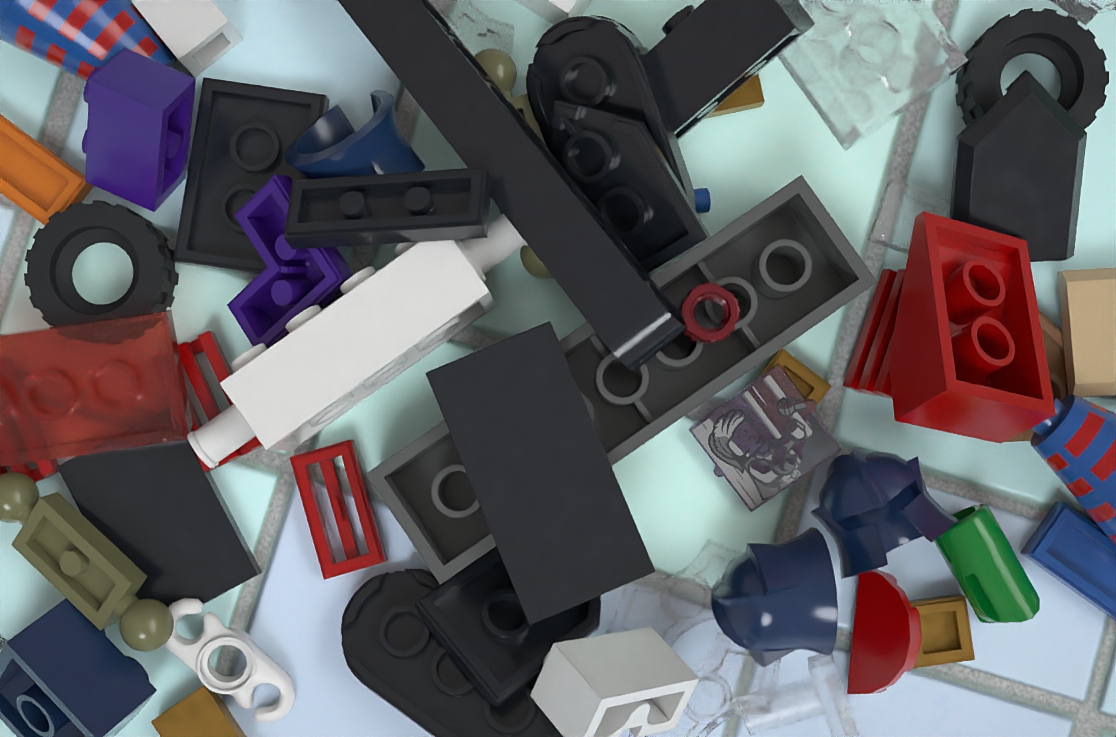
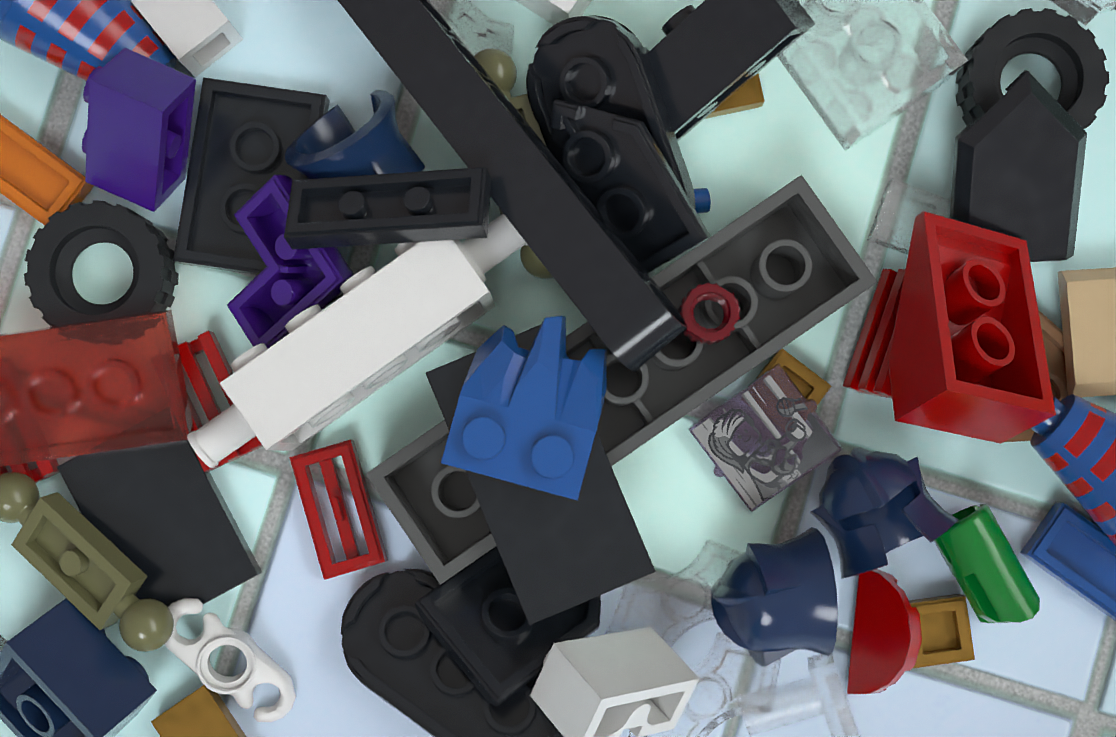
(529, 411): none -> blue plate

